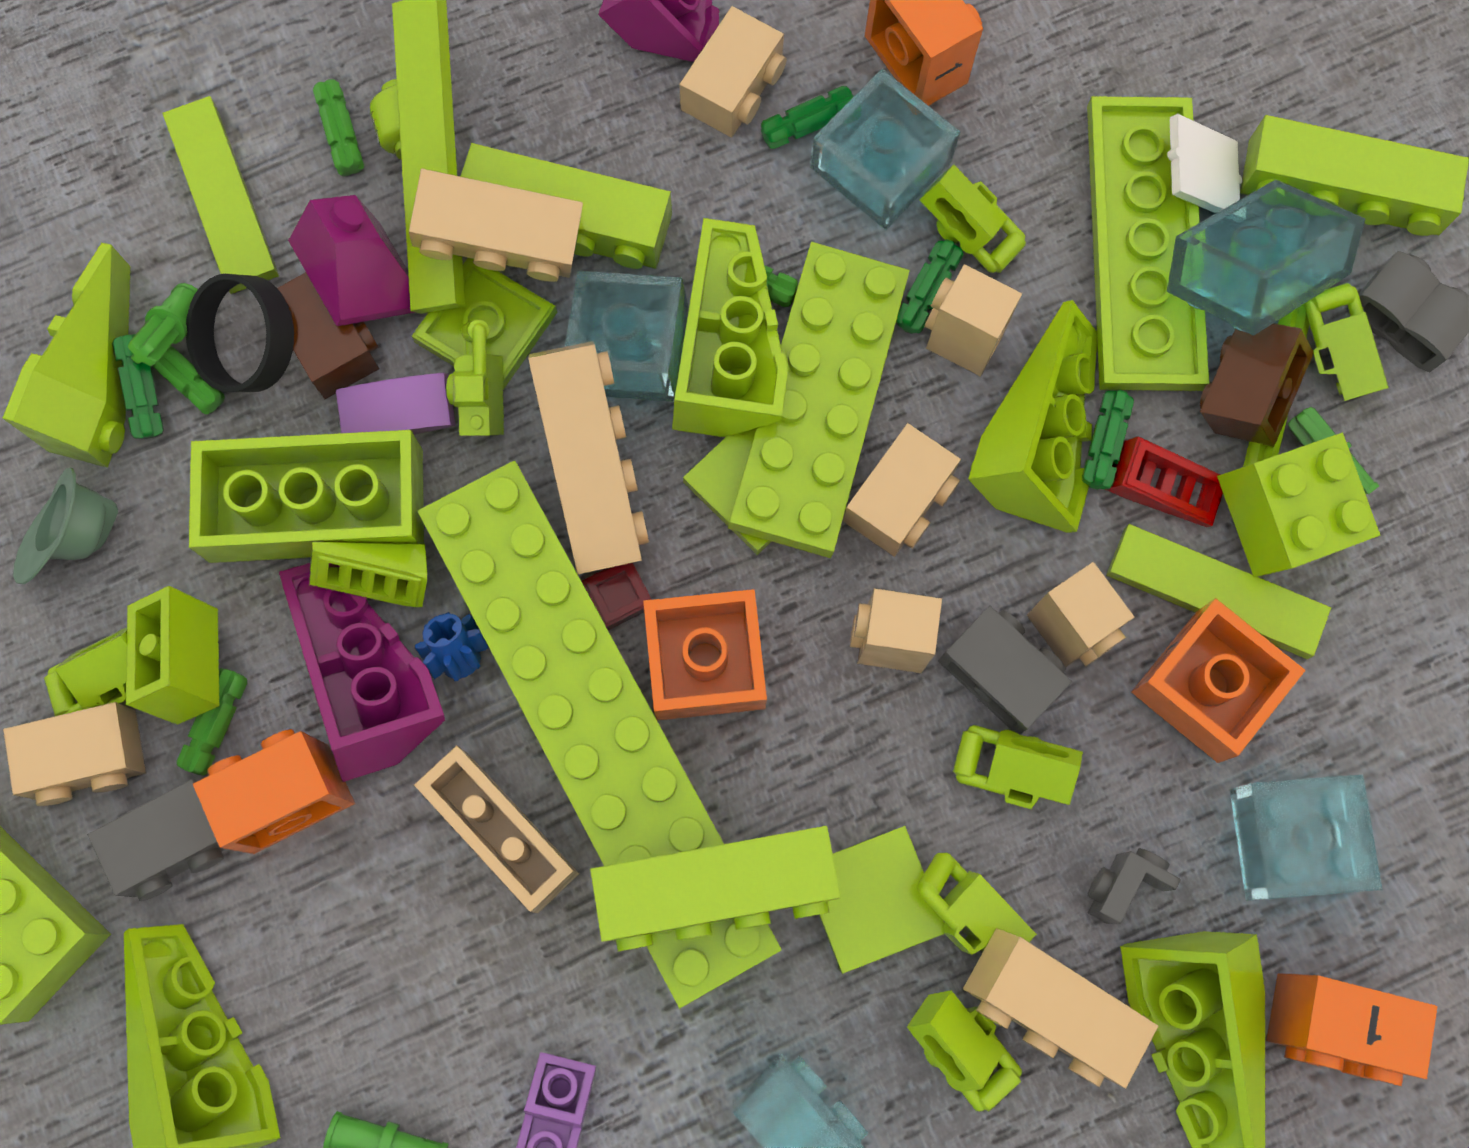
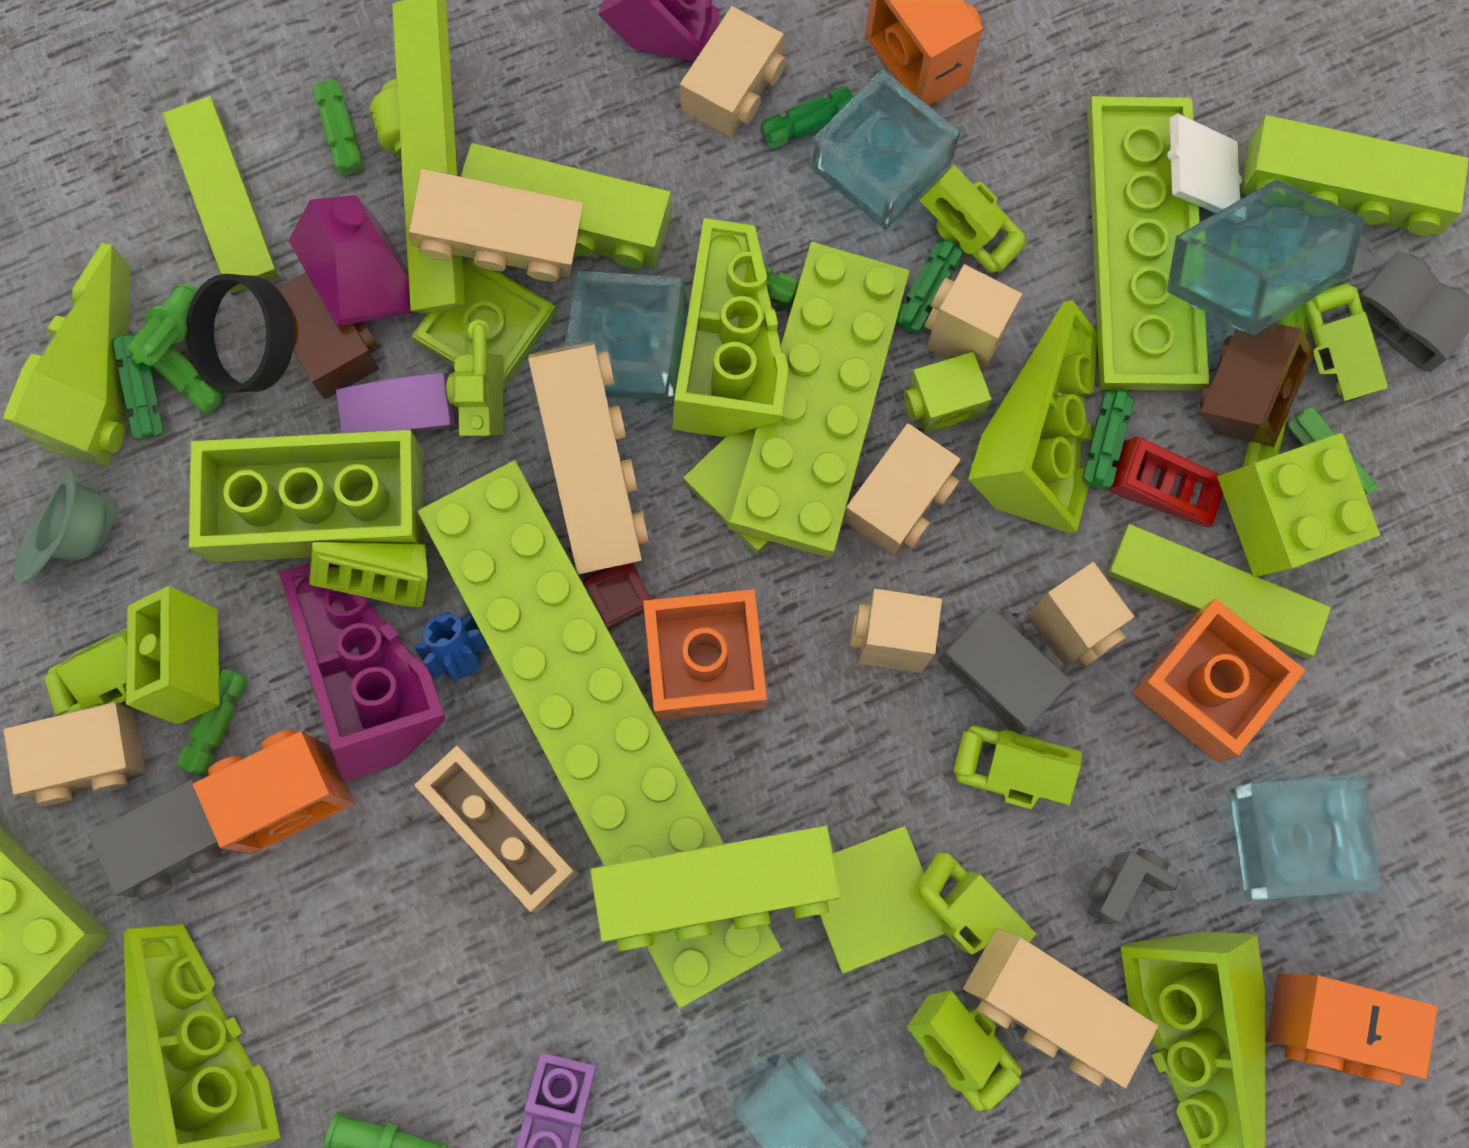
(947, 393): none -> lime brick

